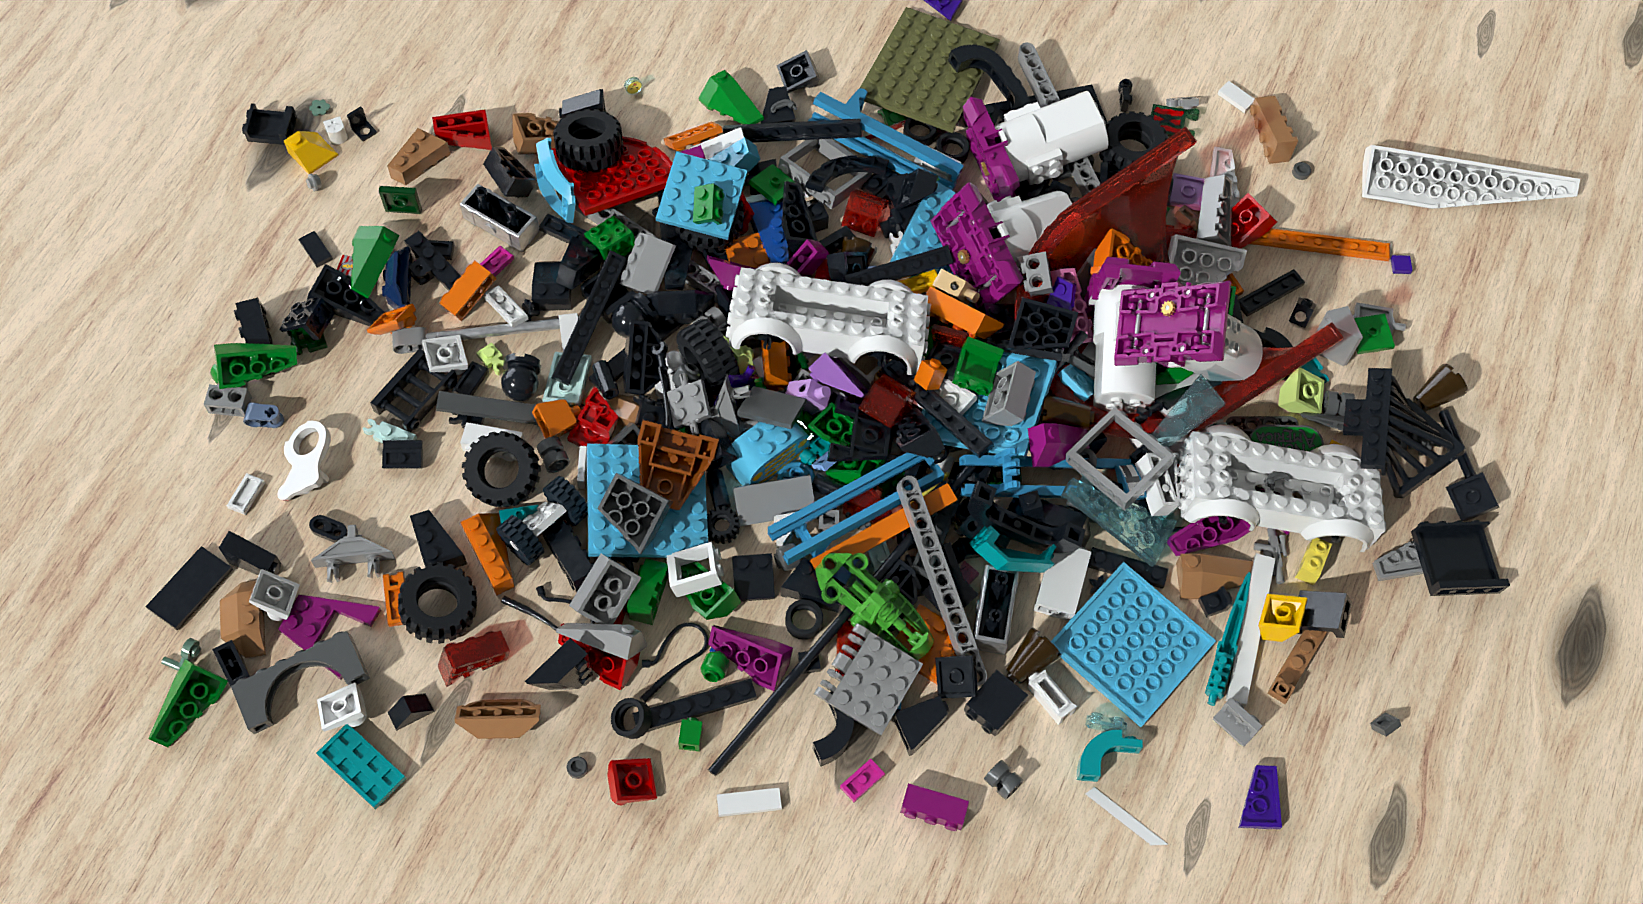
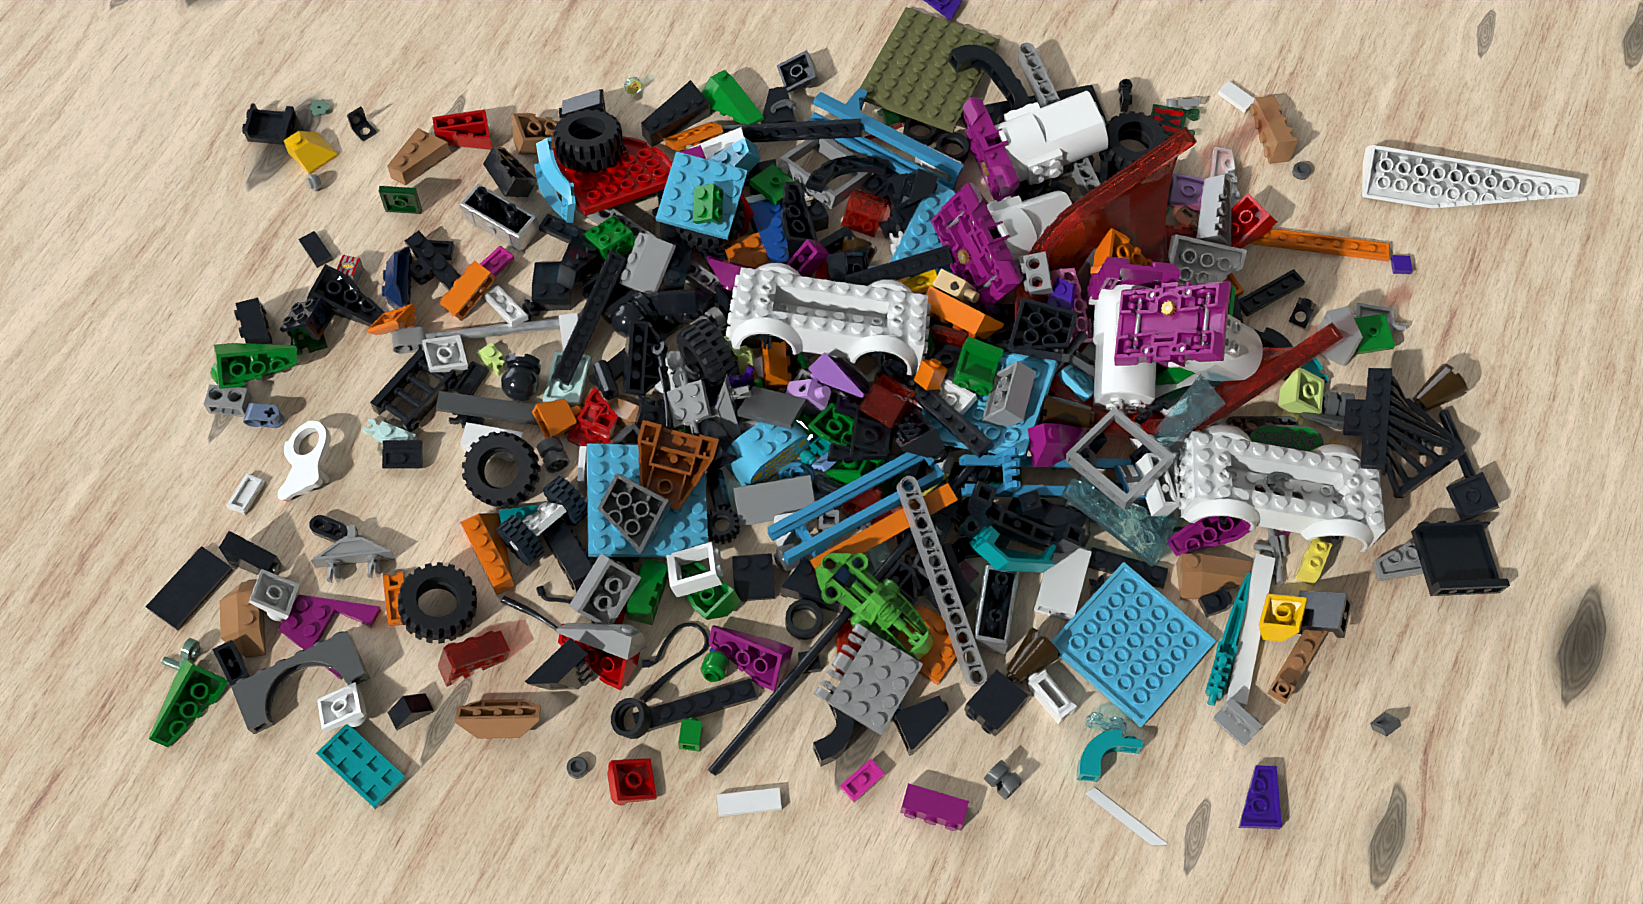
(335, 130): white piece -> none
(370, 254): green wedge -> none
(435, 542): black wedge -> none
(676, 114): none -> black wedge
(956, 676): black plate -> none

